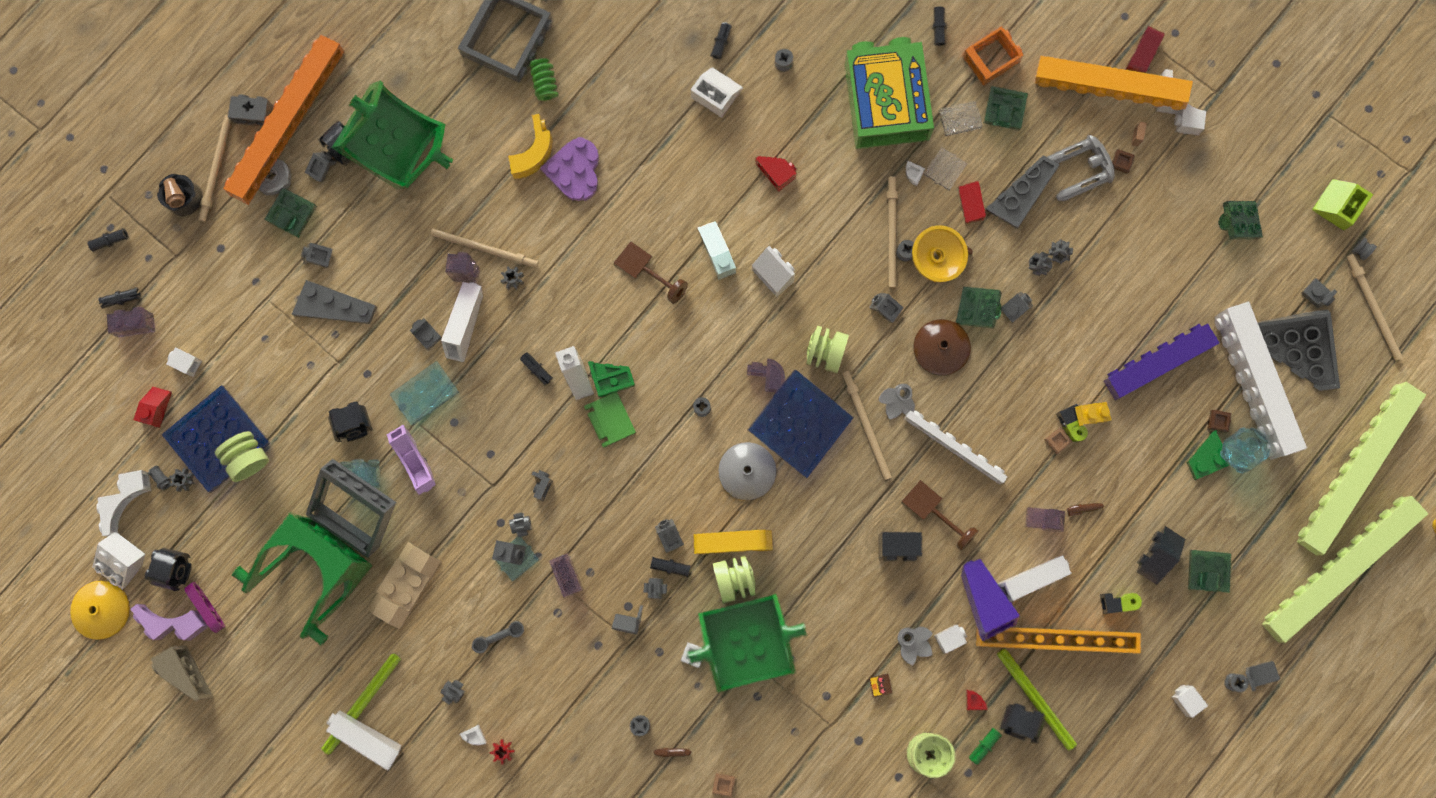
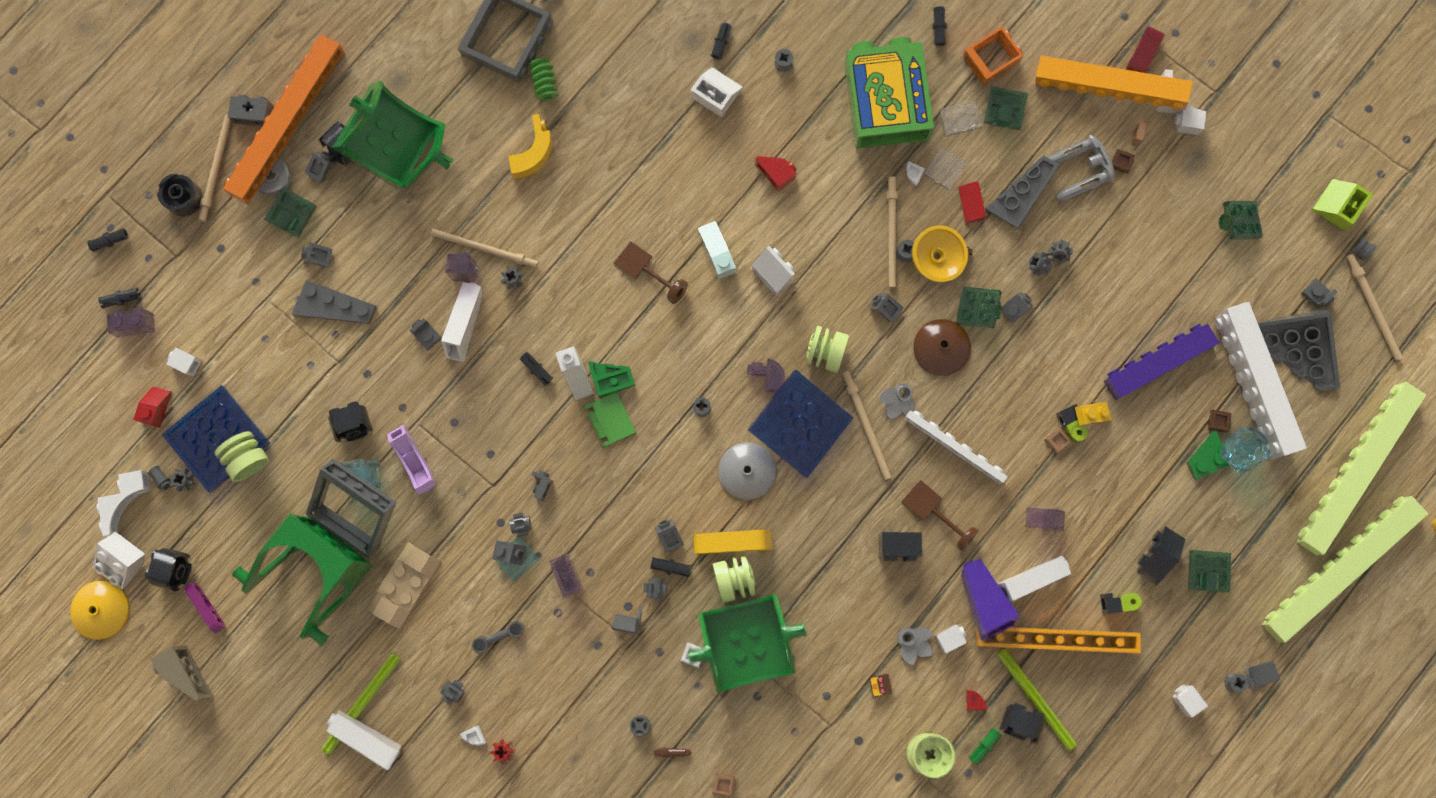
(158, 627): lavender arch -> none
(173, 194): medium nougat cone -> none
(424, 393): clear light blue plate -> none
(574, 169): medium lavender plate -> none
(1079, 509): reddish brown piece -> none

